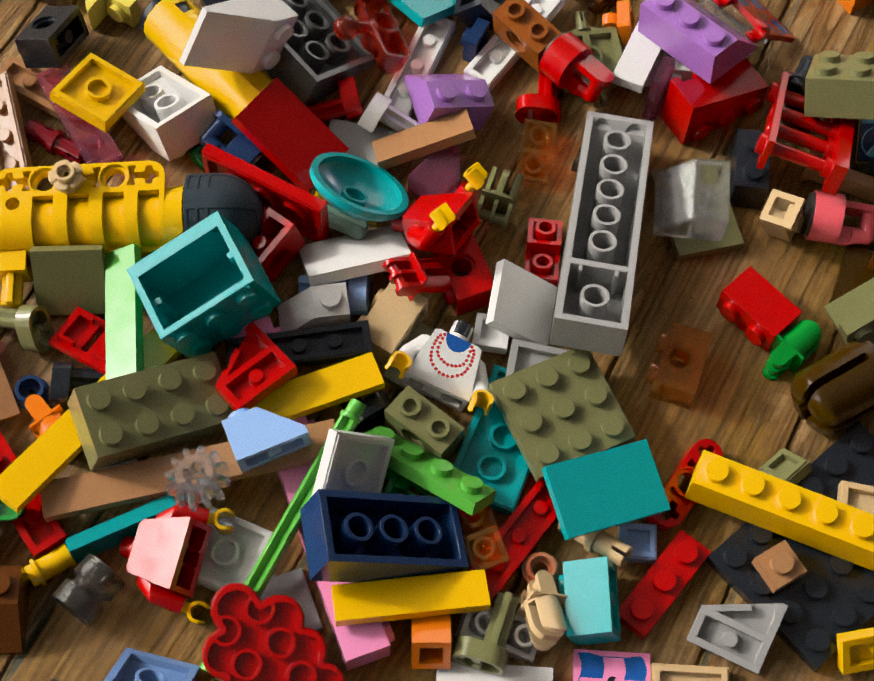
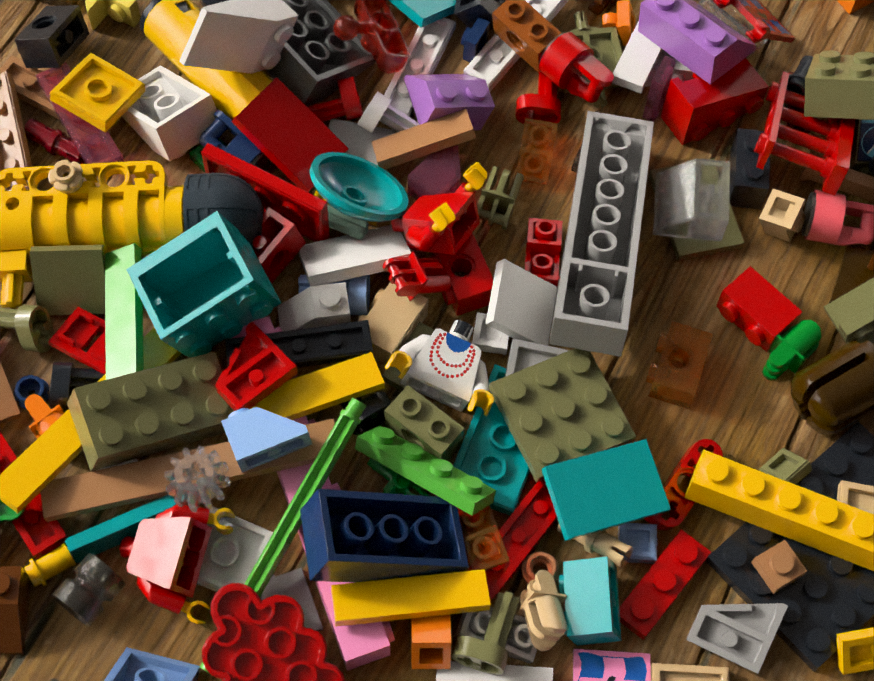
(354, 462): white tile -> none

